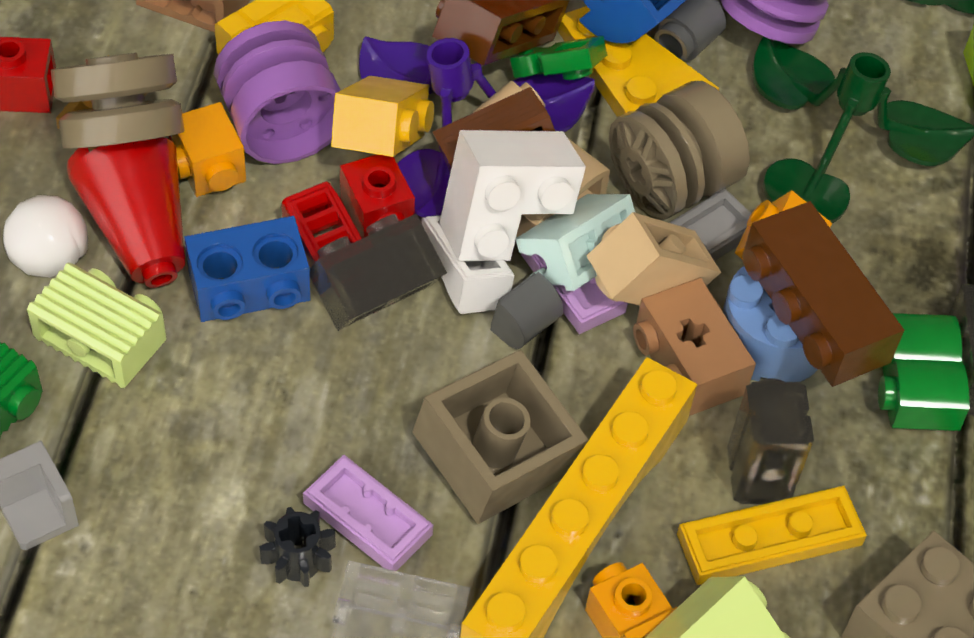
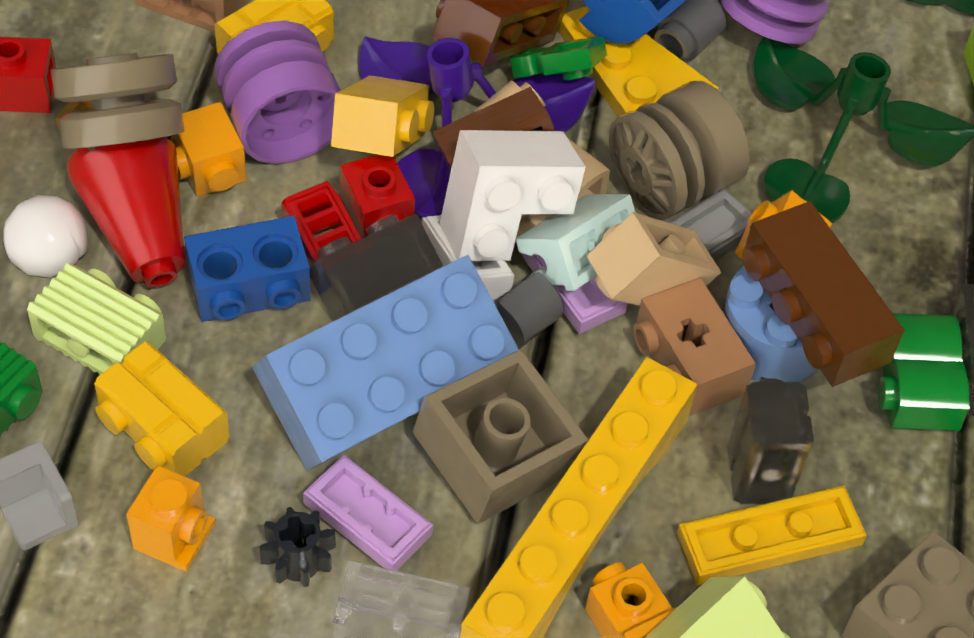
(160, 411): none -> yellow brick
(170, 519): none -> light orange brick
(383, 361): none -> medium blue brick

